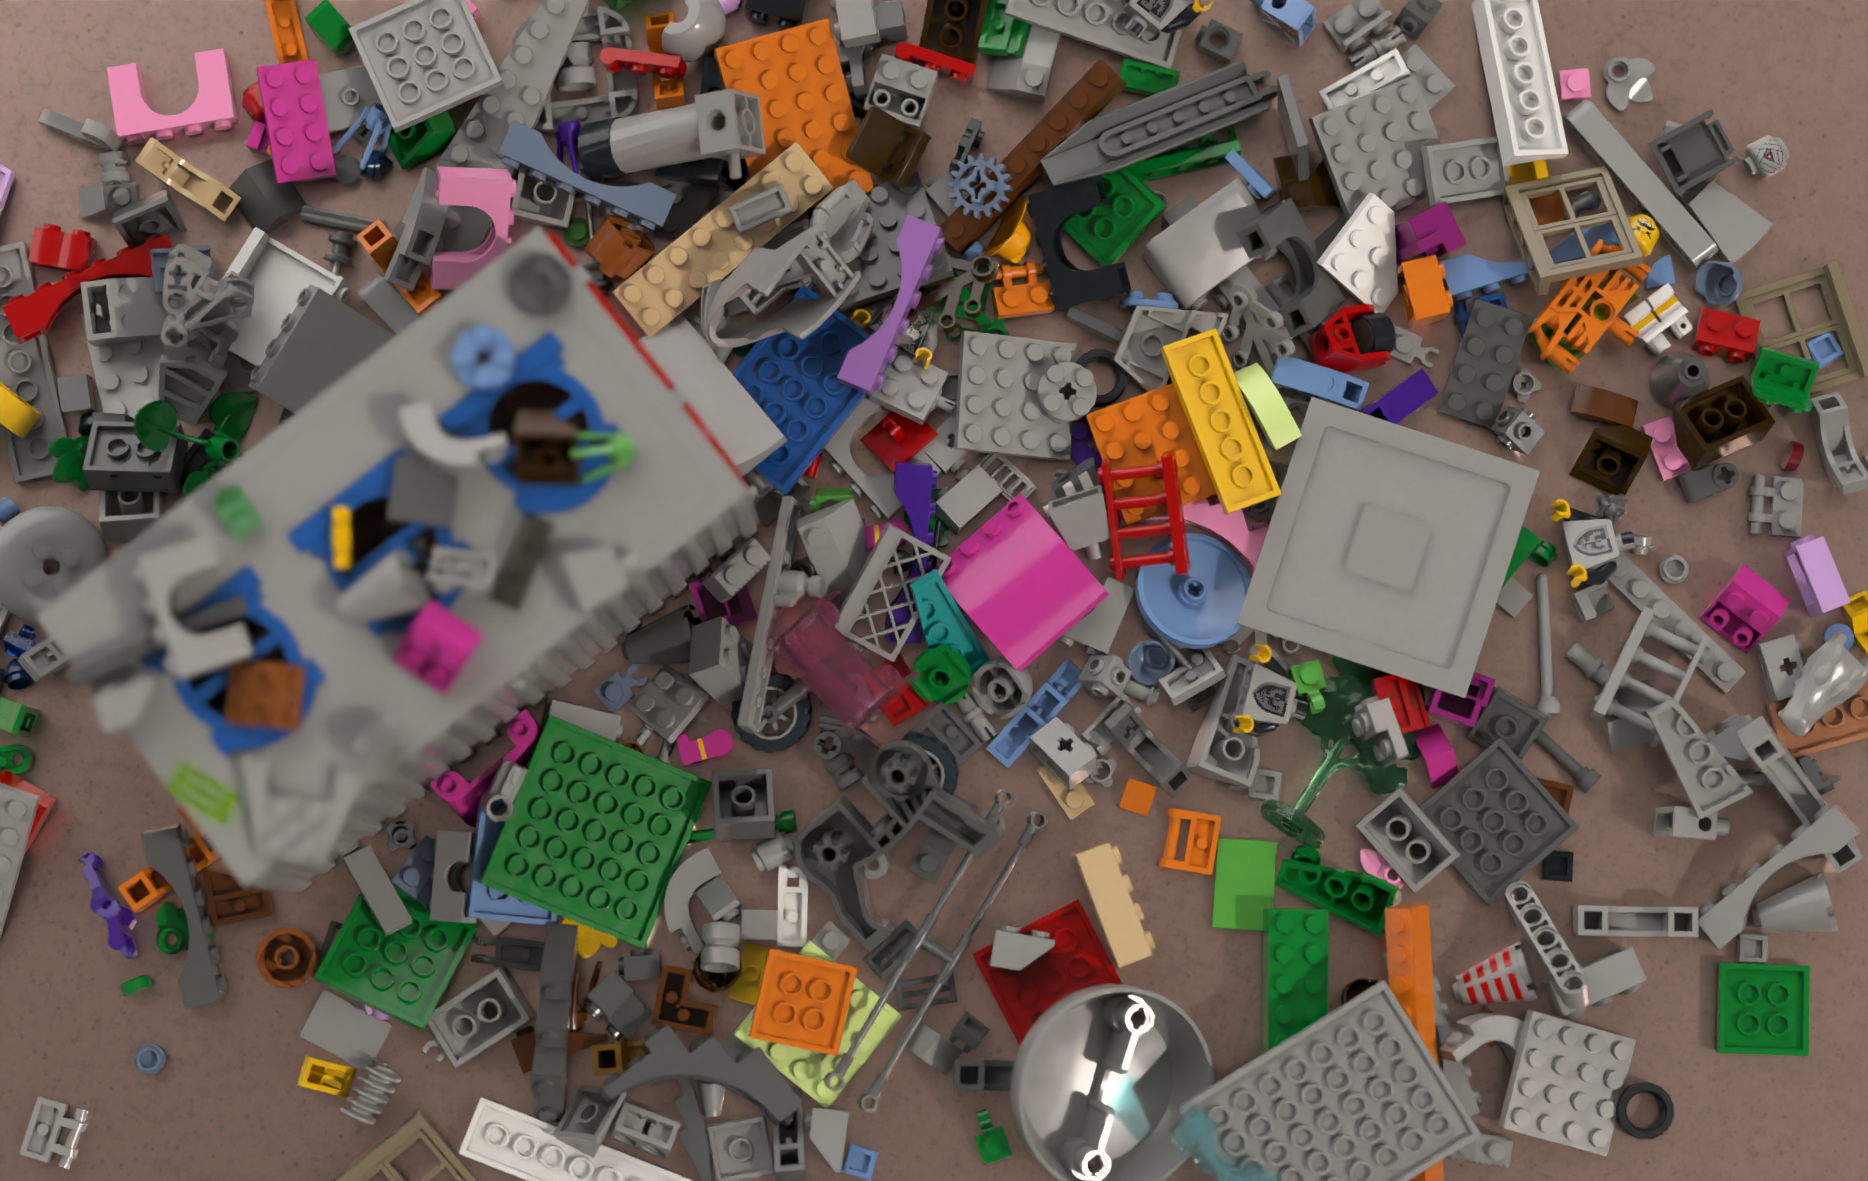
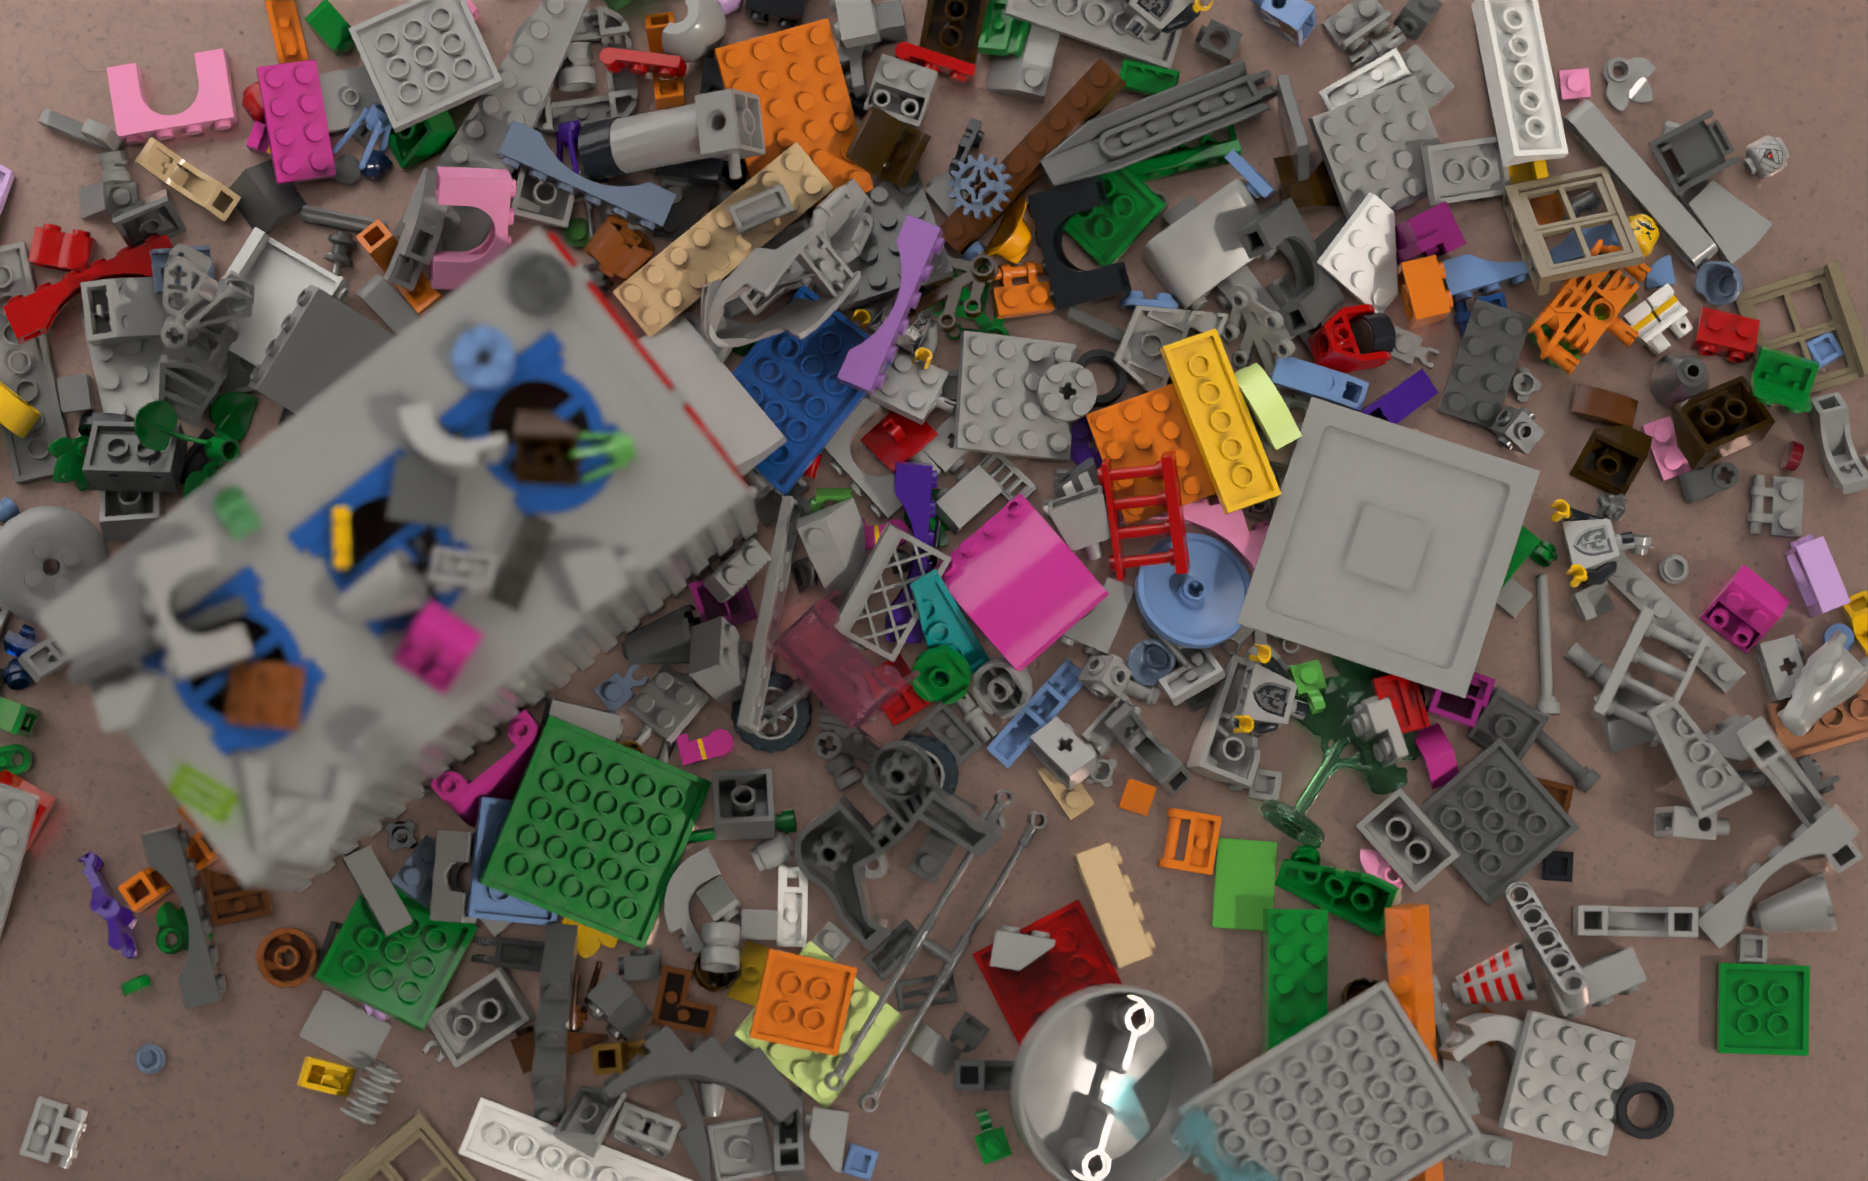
(504, 787): light grey piece -> none
(796, 585): light grey piece -> none

